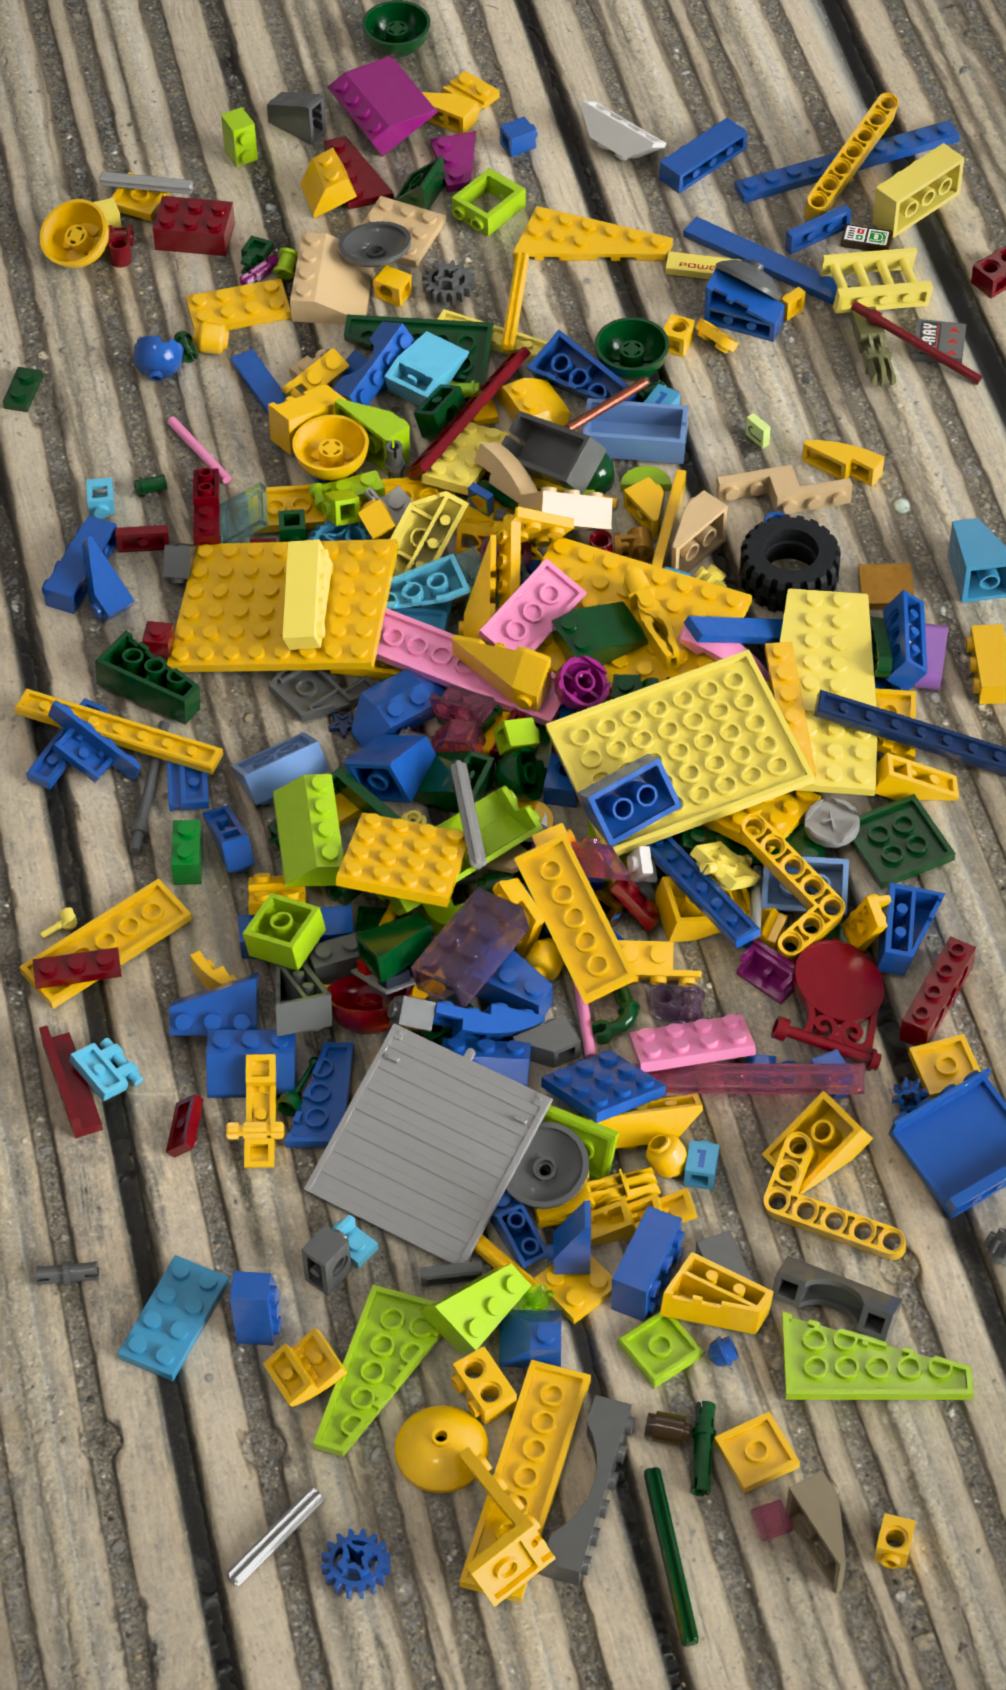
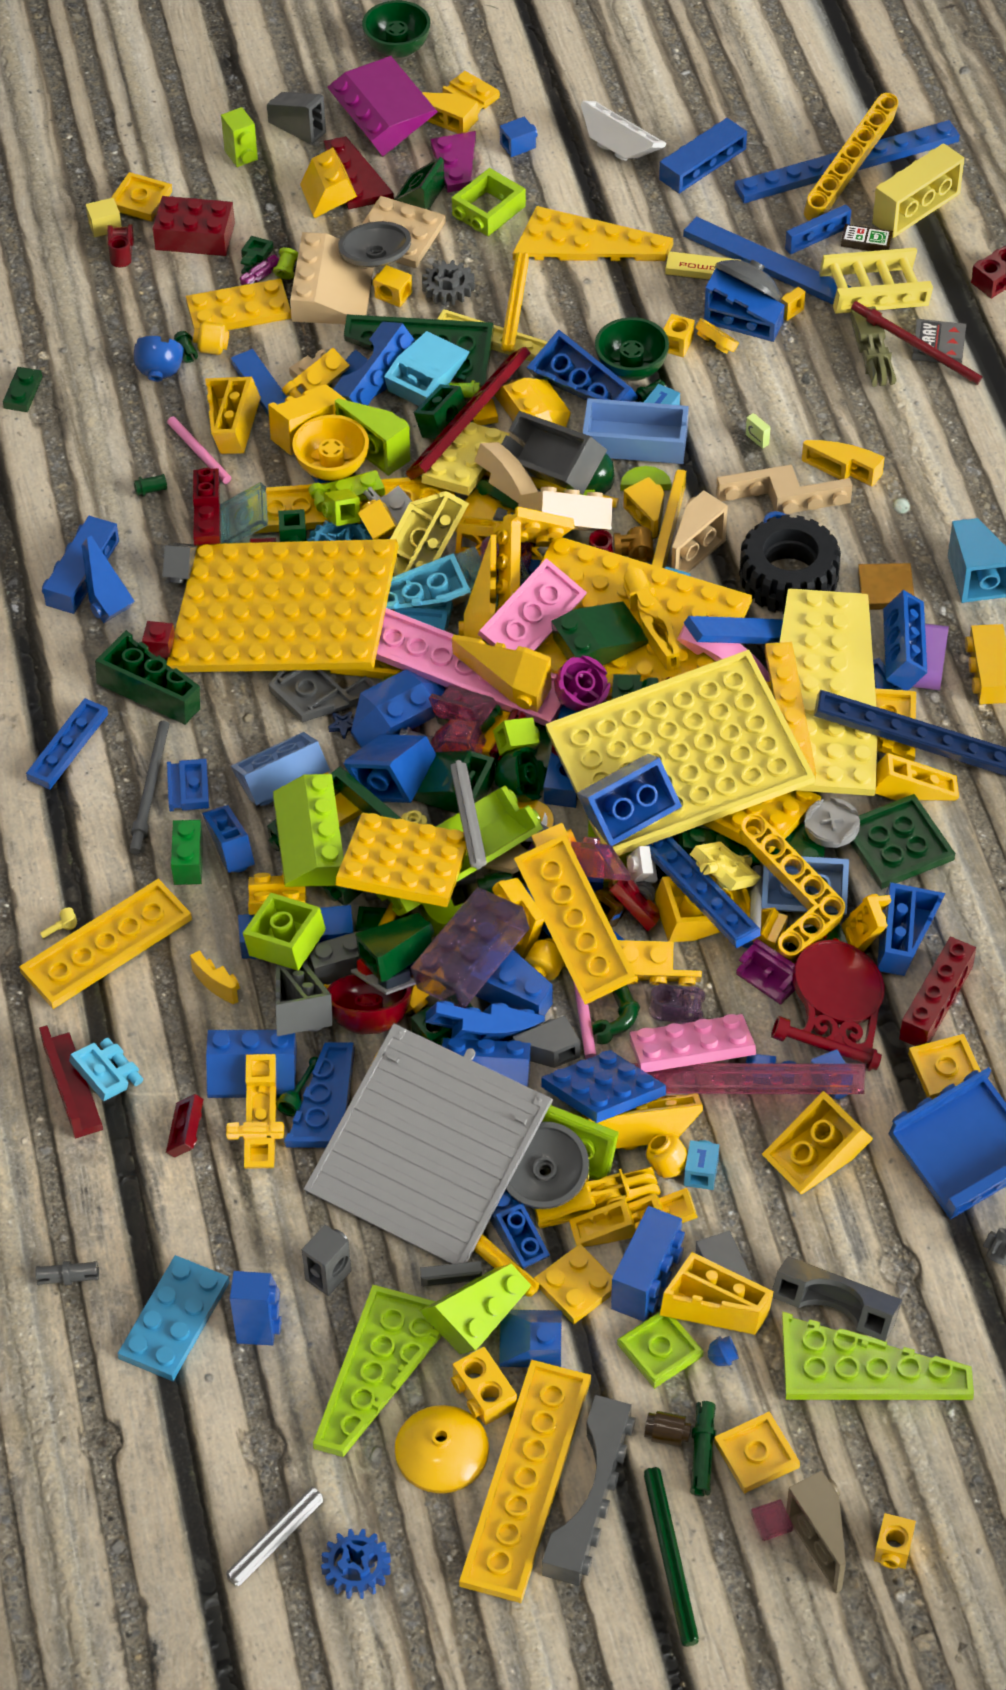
(74, 234): yellow piece -> none
(77, 968): dark red plate -> none
(89, 749): blue bracket -> none
(102, 503): medium azure brick -> none
(127, 733): yellow tile -> none
(142, 538): dark red plate -> none
(144, 182): light grey axle -> none
(219, 1008): blue wedge -> none
(232, 411): none -> yellow wedge
(304, 1368): yellow slope -> none
(306, 594): light yellow wedge -> none
(360, 1244): medium azure bracket -> none
(394, 462): dark grey pin -> none
(411, 1013): brick -> none
(481, 499): blue tile -> none
(517, 1553): yellow bracket -> none
(537, 1297): clear neon green plate -> none
(572, 1243): blue slope -> none
(607, 404): copper bar -> none
(711, 574): light yellow gear -> none
(822, 1211): yellow beam -> none
(880, 648): dark green beam -> none
(905, 1089): blue gear -> none

